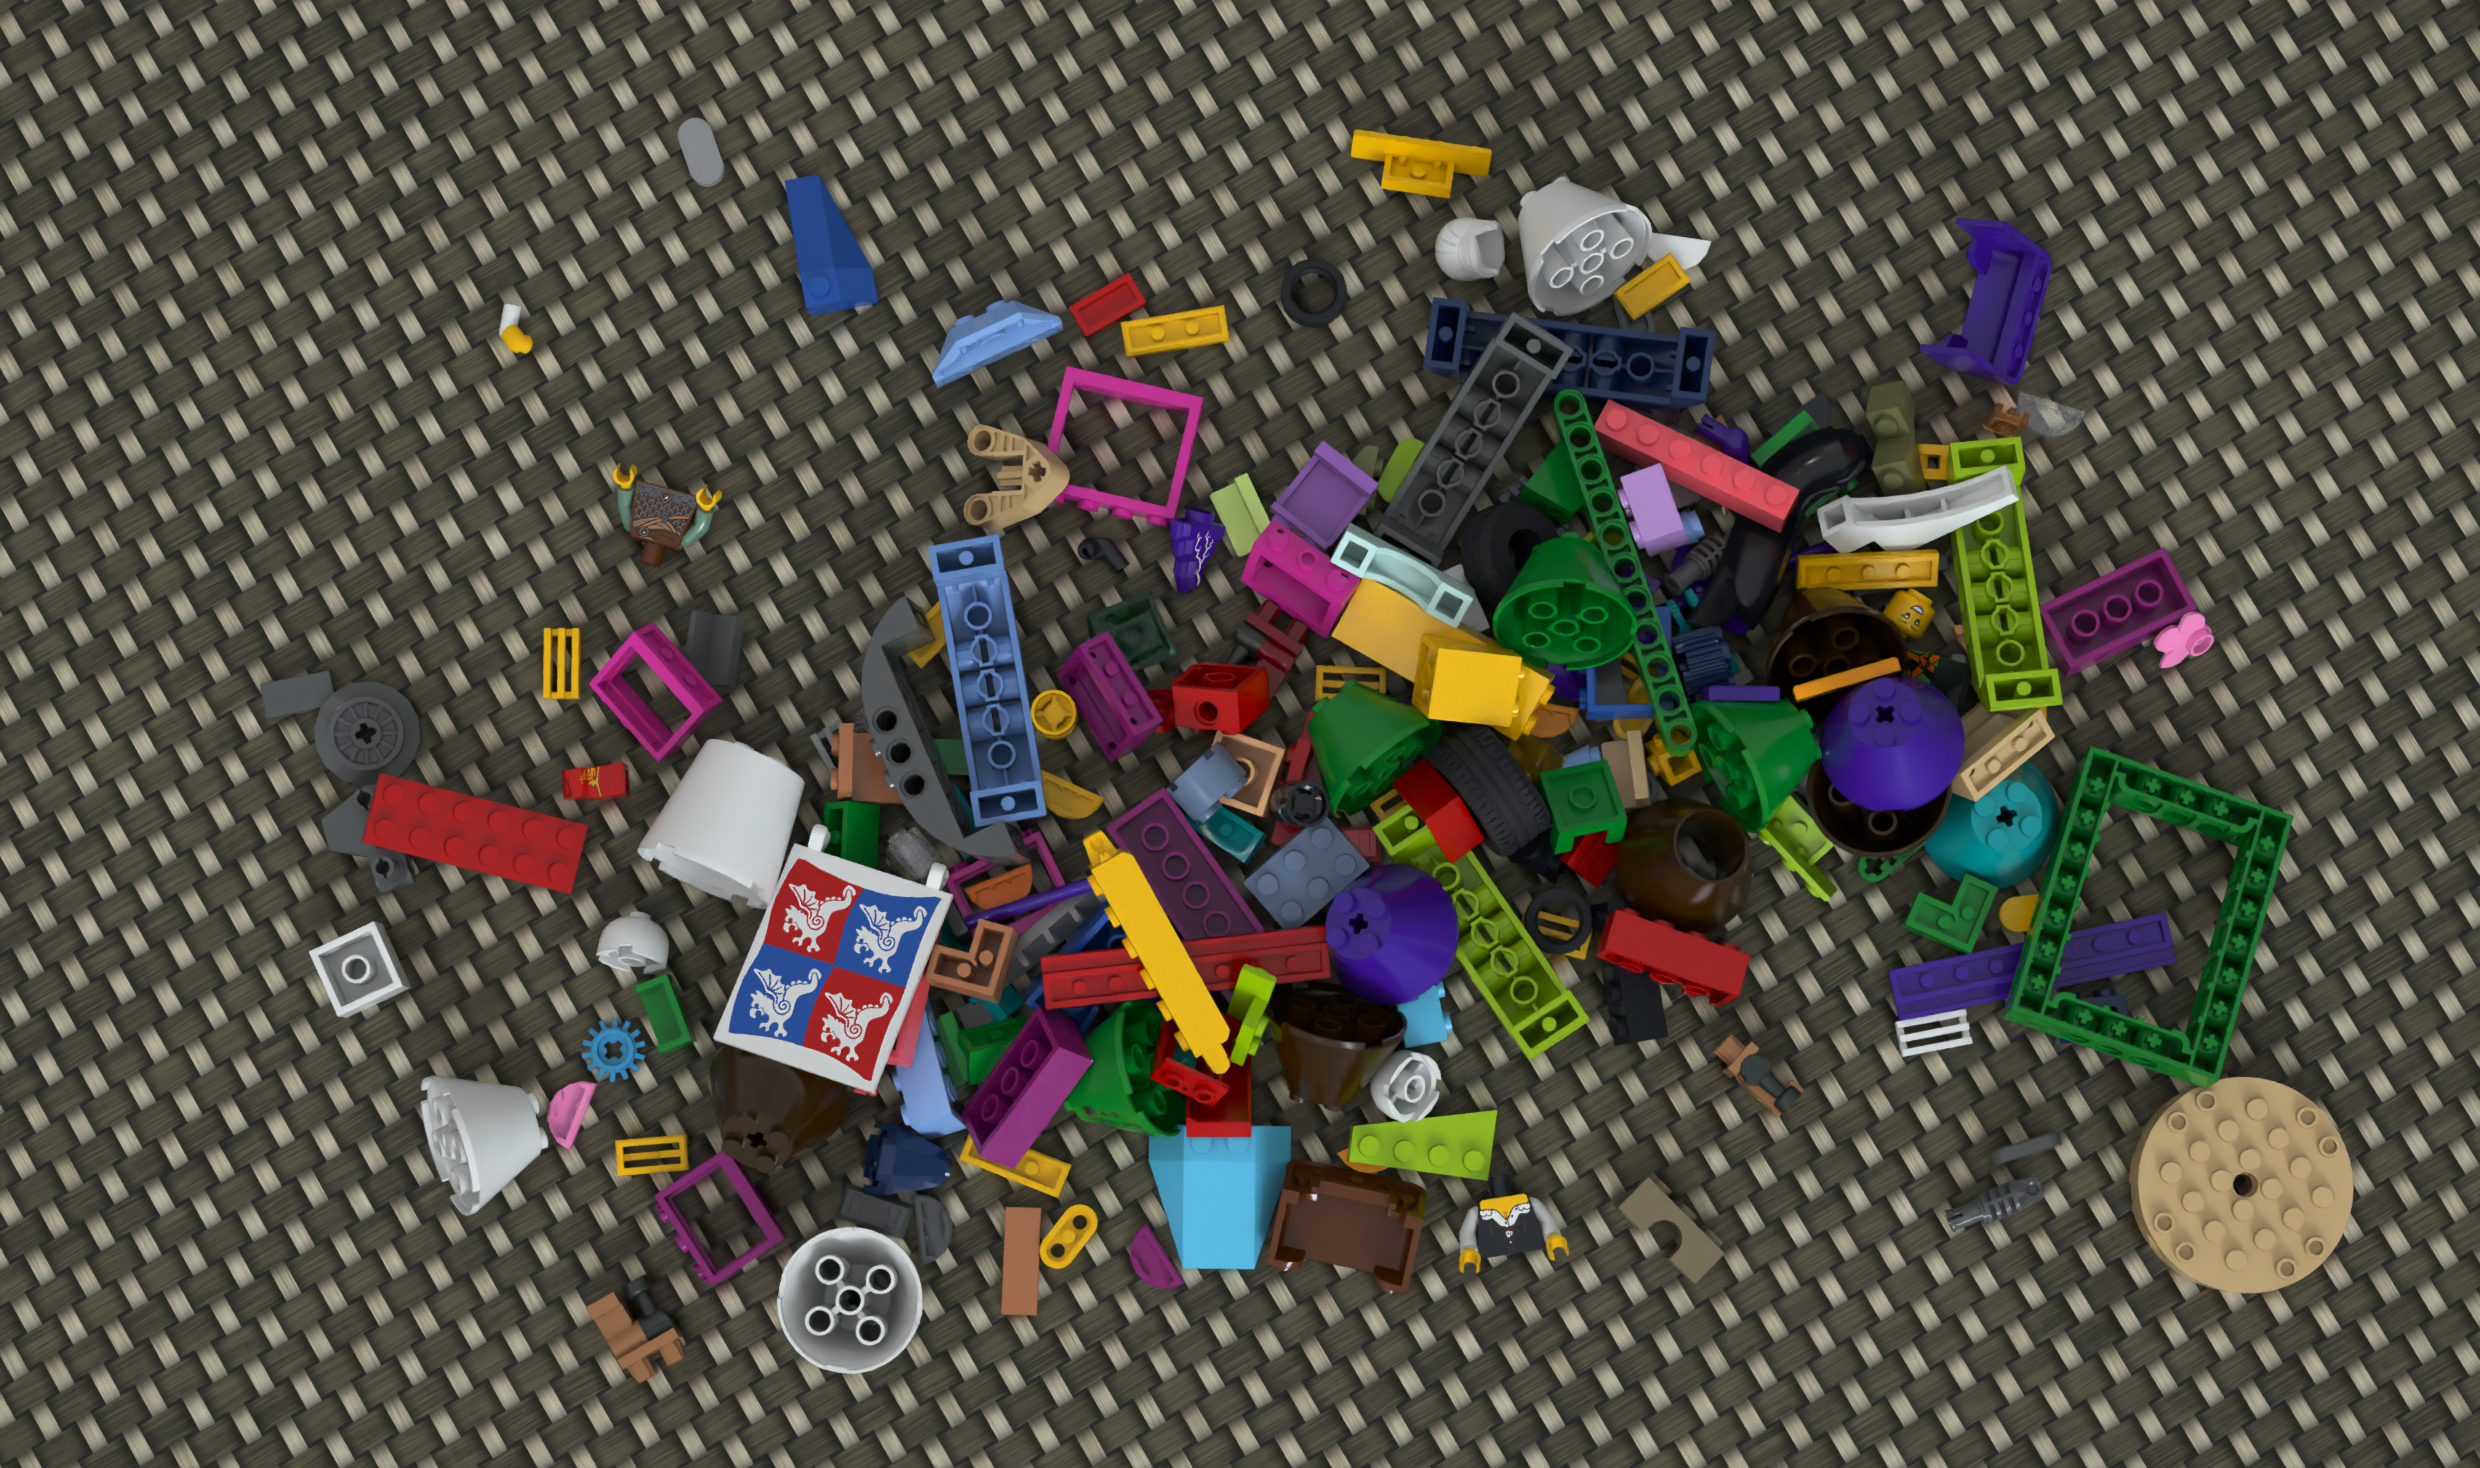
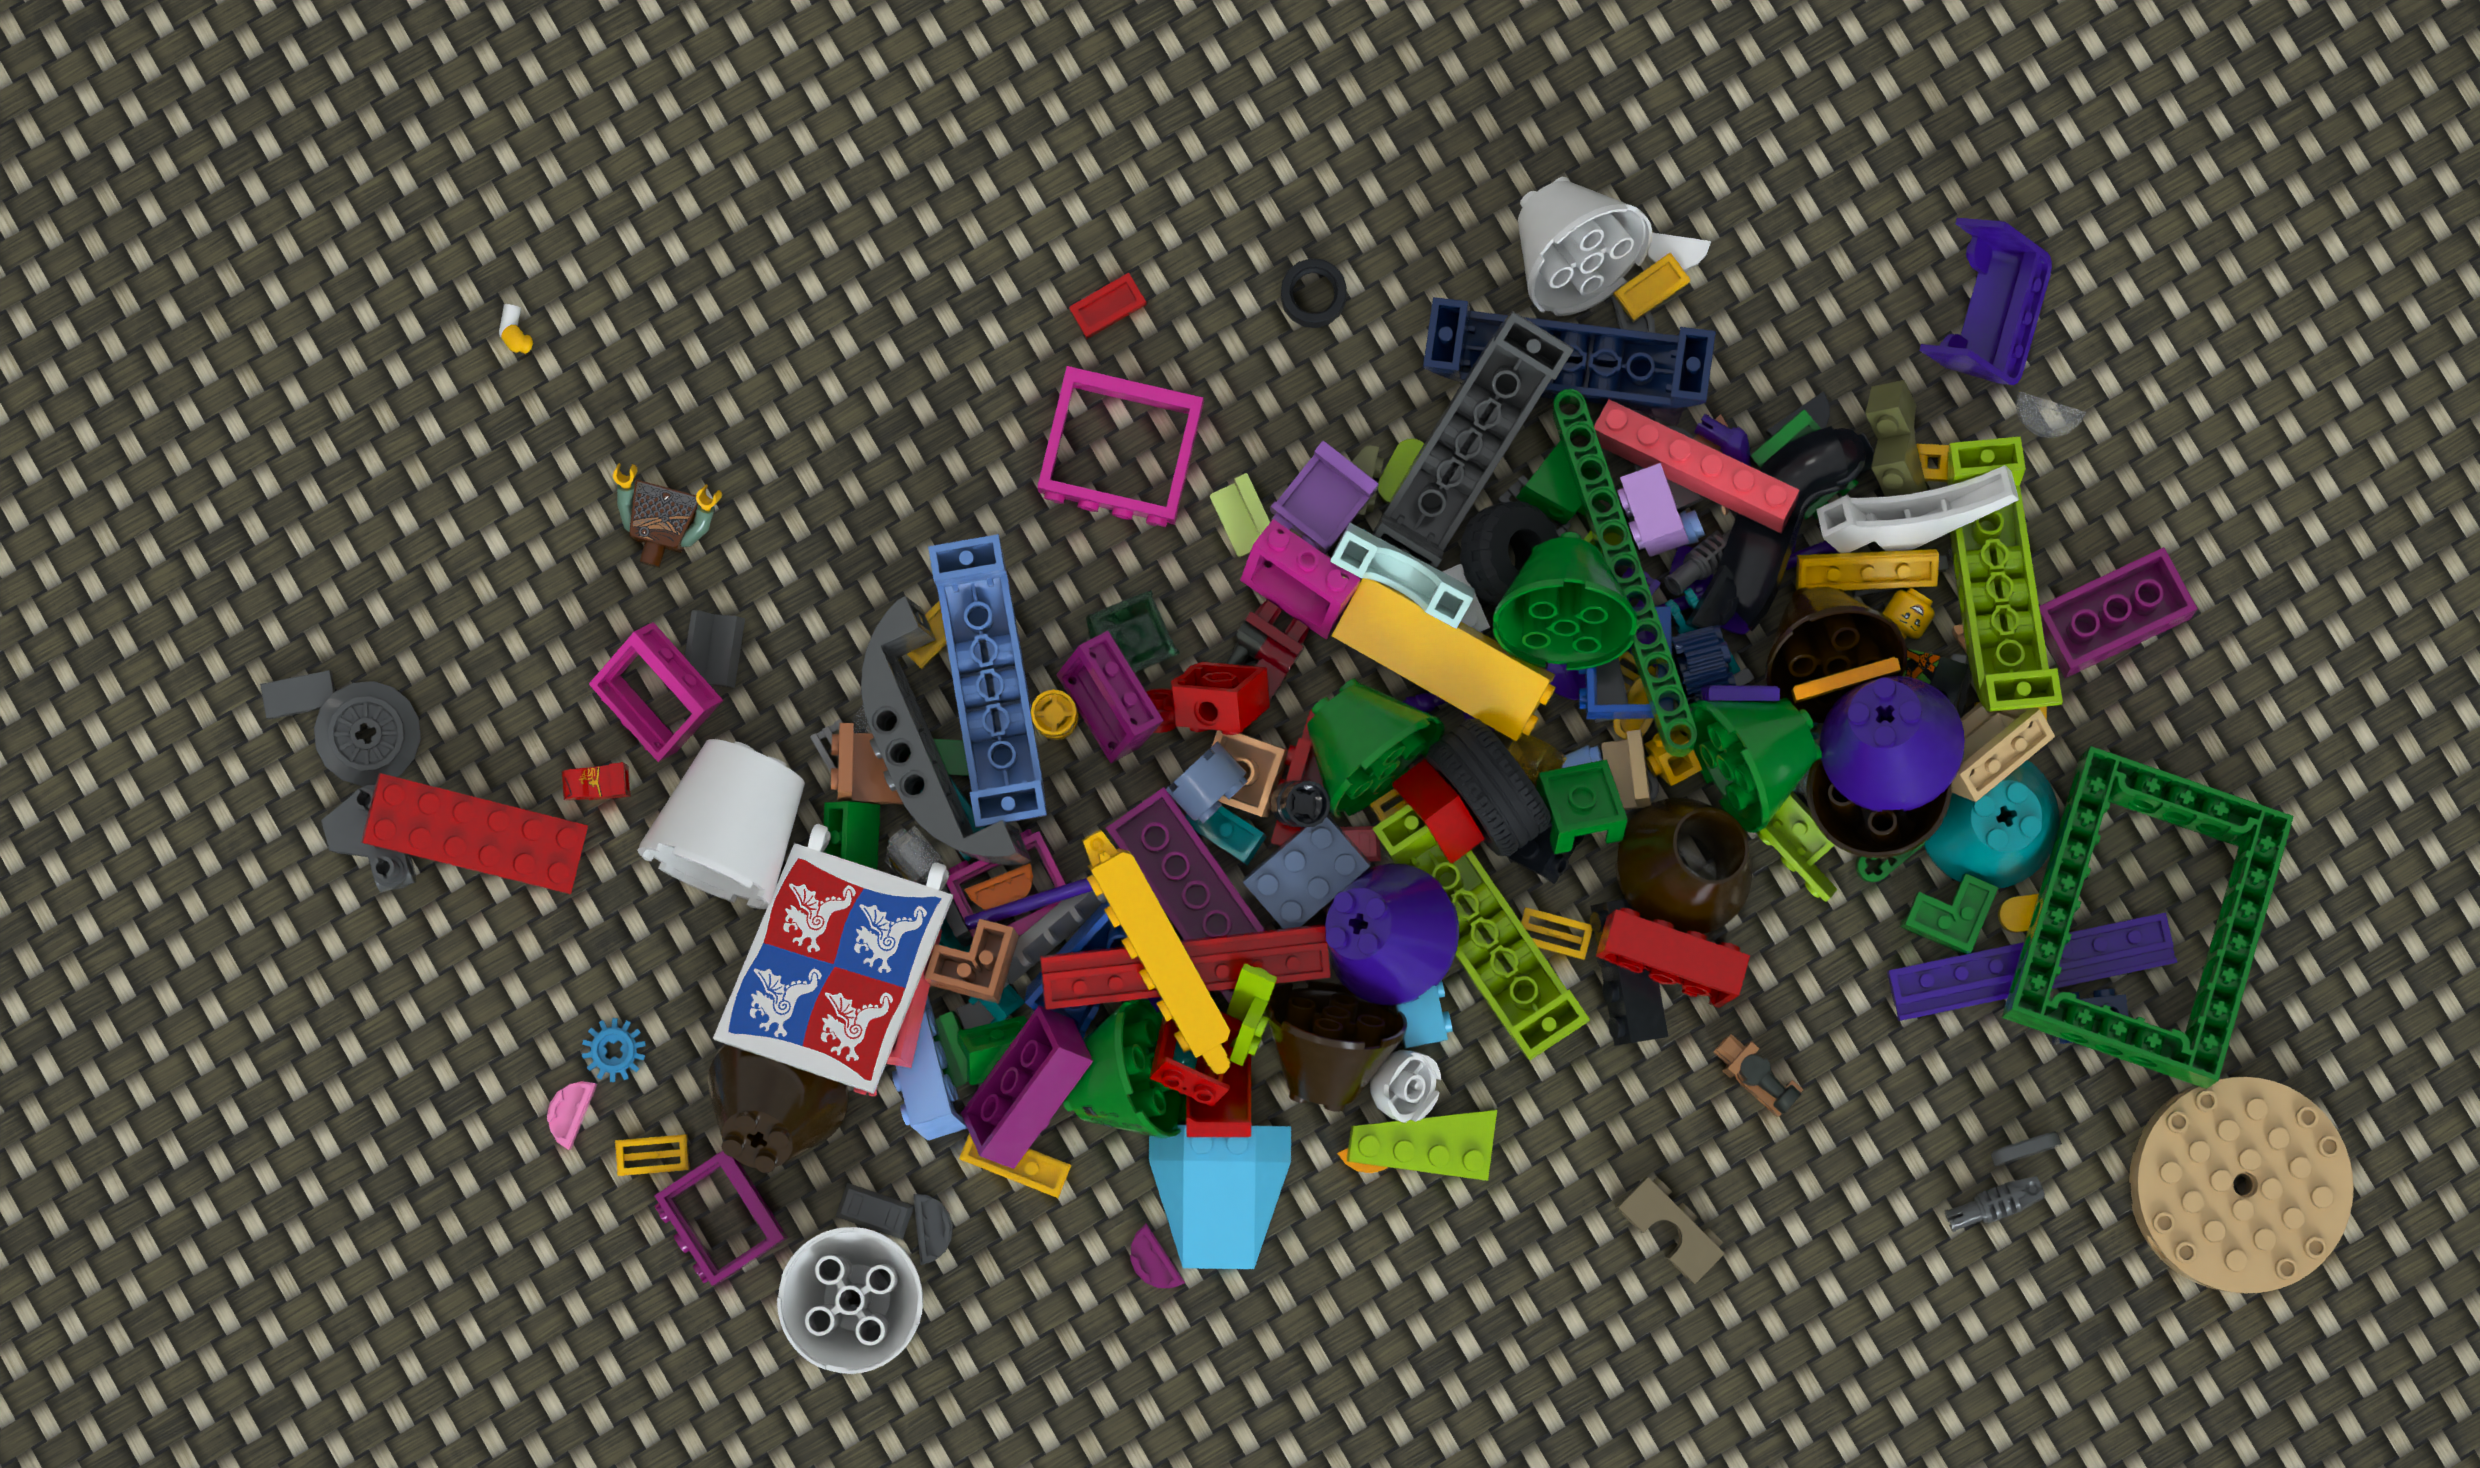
(360, 969): white brick -> none
(479, 1136): white cone -> none
(561, 633): yellow tile -> none
(633, 1339): medium nougat hips -> none
(634, 943): white cylinder -> none
(666, 1013): green panel -> none
(701, 152): light grey tile -> none
(828, 256): blue wedge -> none
(902, 1161): dark blue cone -> none
(991, 337): light blue wedge -> none
(1021, 1261): nougat tile -> none
(1041, 478): tan connector -> none
(1069, 799): yellow tile -> none
(1069, 1236): yellow plate -> none
(1103, 549): black arm -> none
(1175, 331): yellow tile -> none
(1192, 545): dark purple rock -> none
(1347, 670): yellow tile -> none
(1348, 1222): reddish brown windscreen -> none
(1419, 164): yellow bracket -> none
(1467, 681): yellow slope -> none
(1470, 249): white hair -> none
(1507, 1226): torso -> none
(1553, 720): light orange tile -> none
(1572, 898): black tyre -> none
(1591, 857): red plate -> none
(1963, 1026): white tile -> none
(2003, 418): clear orange tile -> none
(2179, 640): bright pink plate -> none

